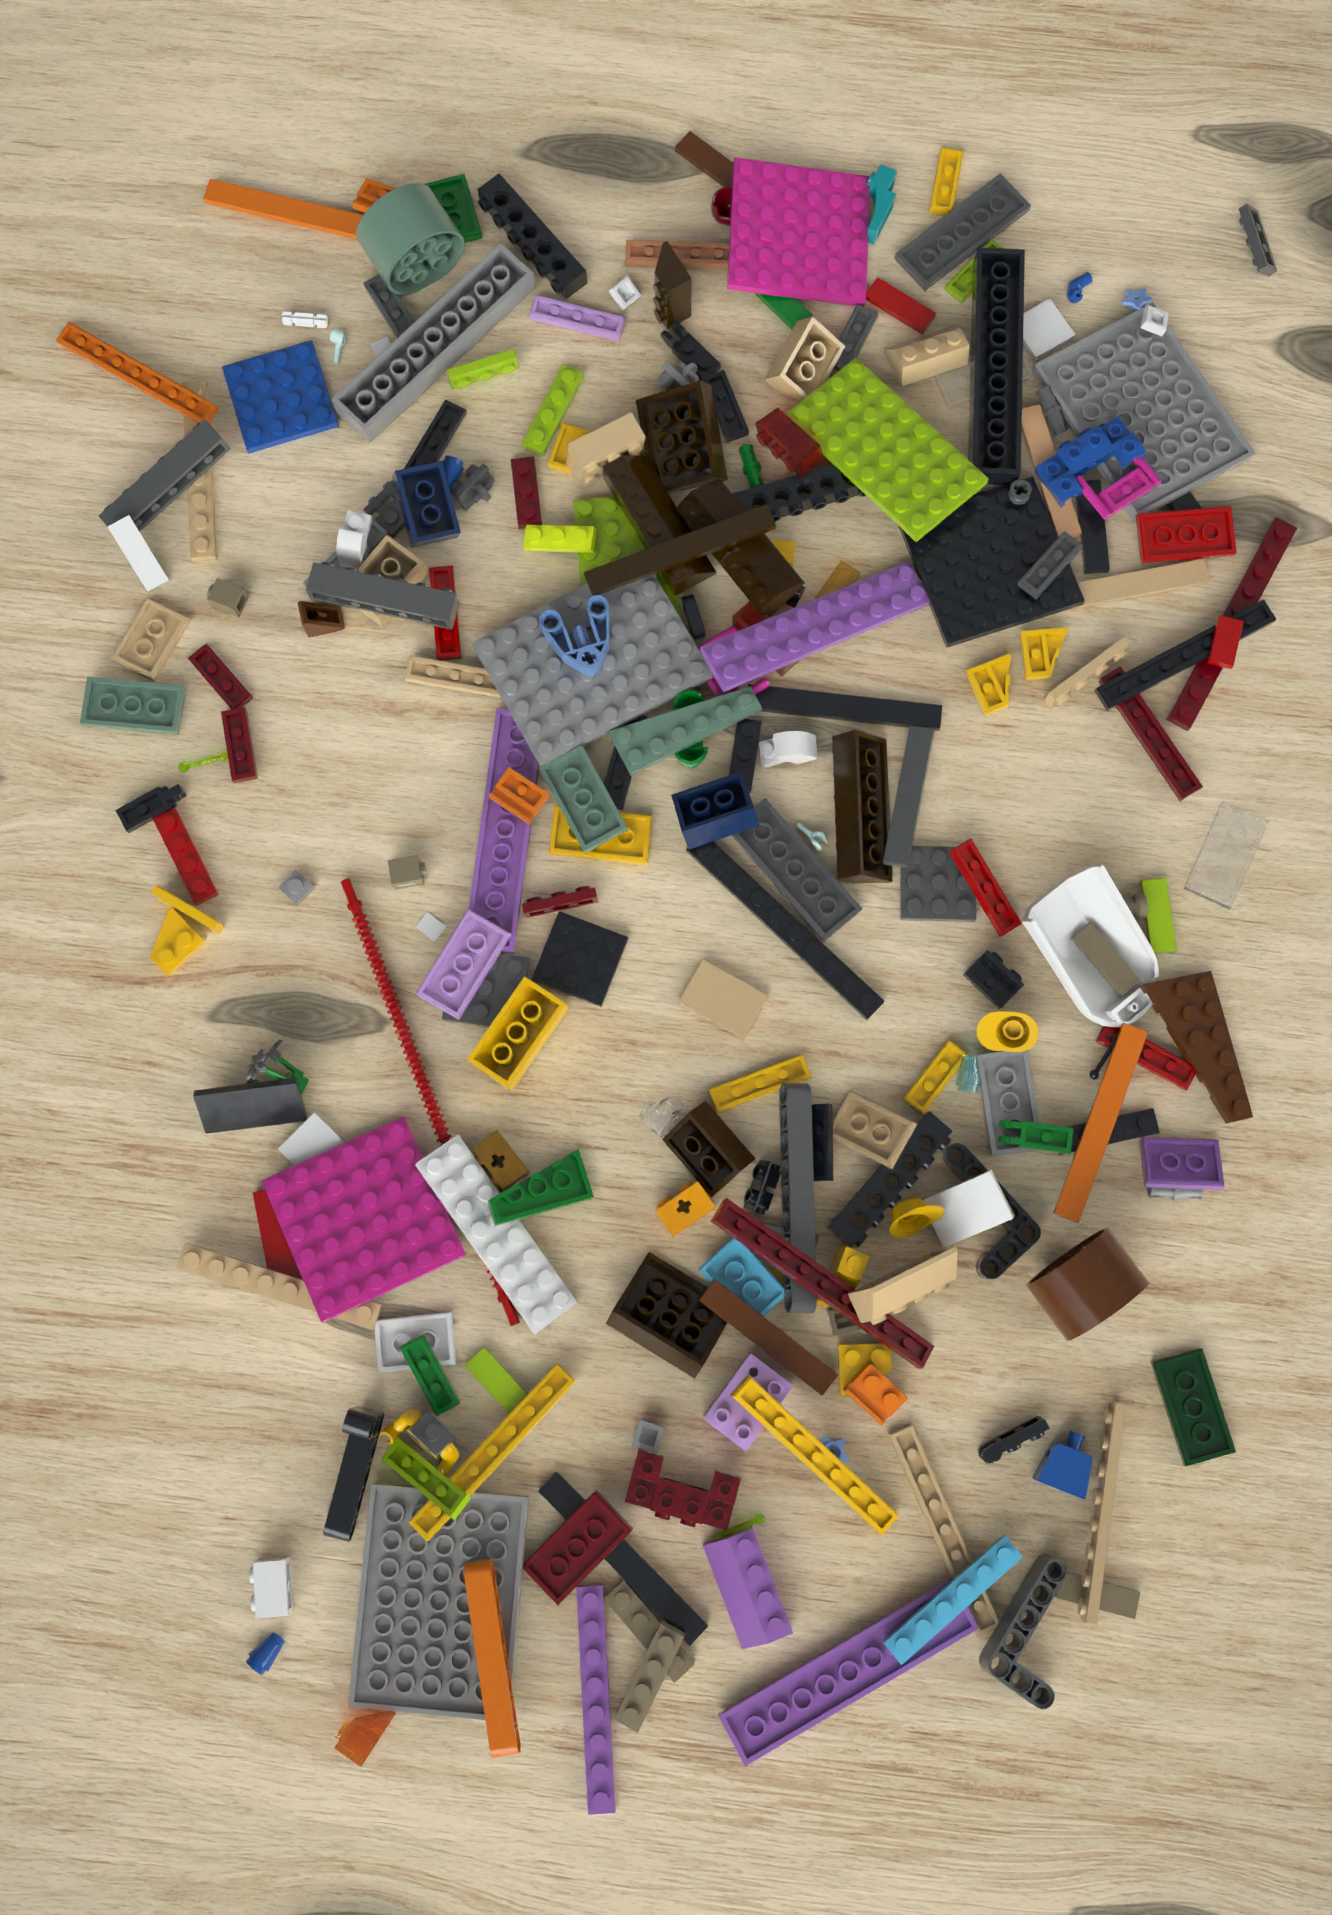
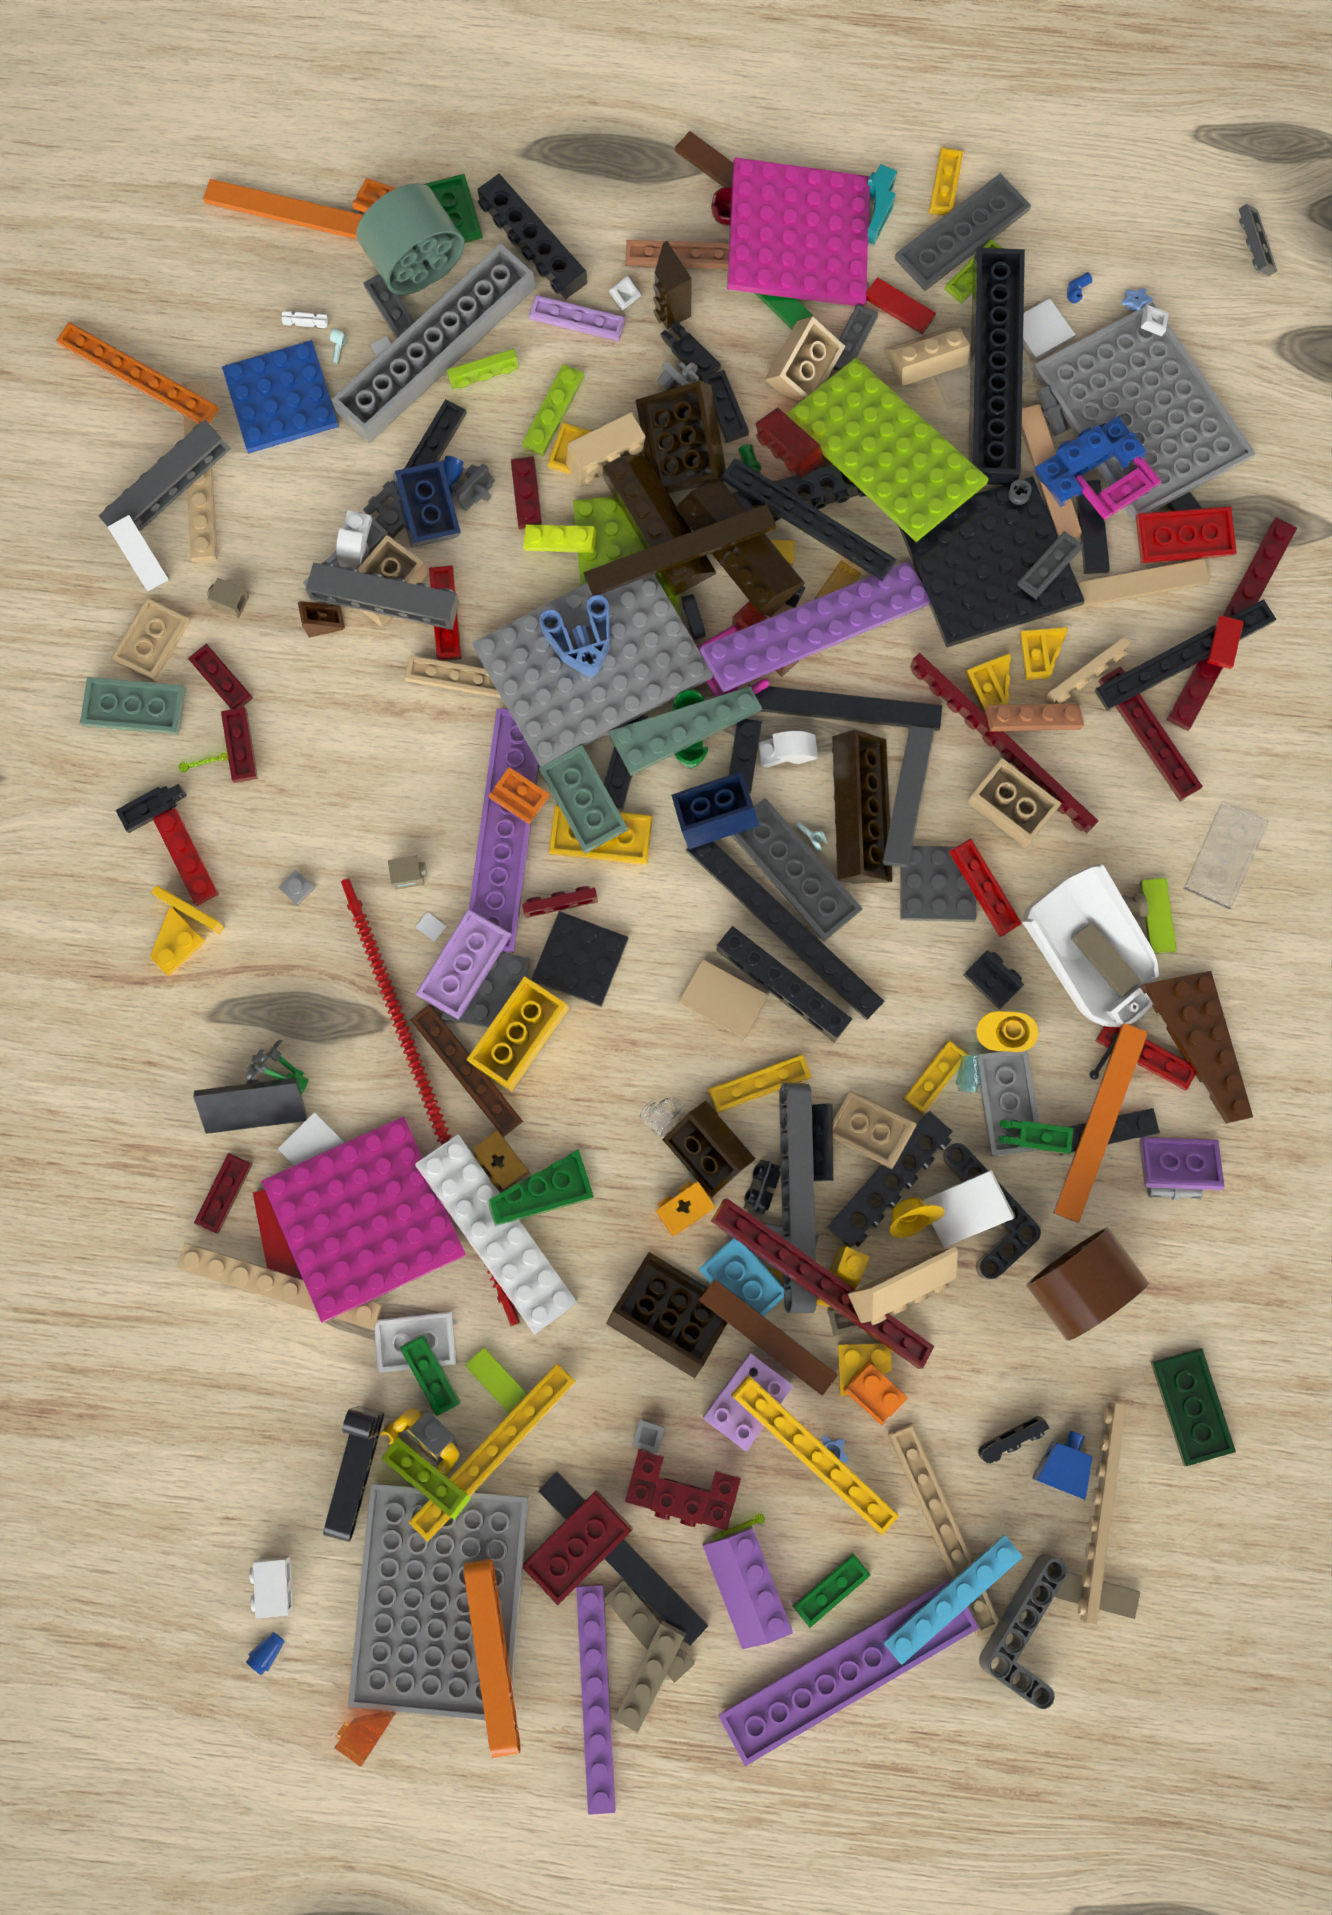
(223, 1193): none -> dark red tile
(470, 1077): none -> reddish brown tile
(783, 984): none -> black brick
(809, 519): none -> black tile
(831, 1590): none -> green tile
(1008, 749): none -> dark red plate
(1013, 803): none -> tan brick
(1034, 717): none -> nougat plate

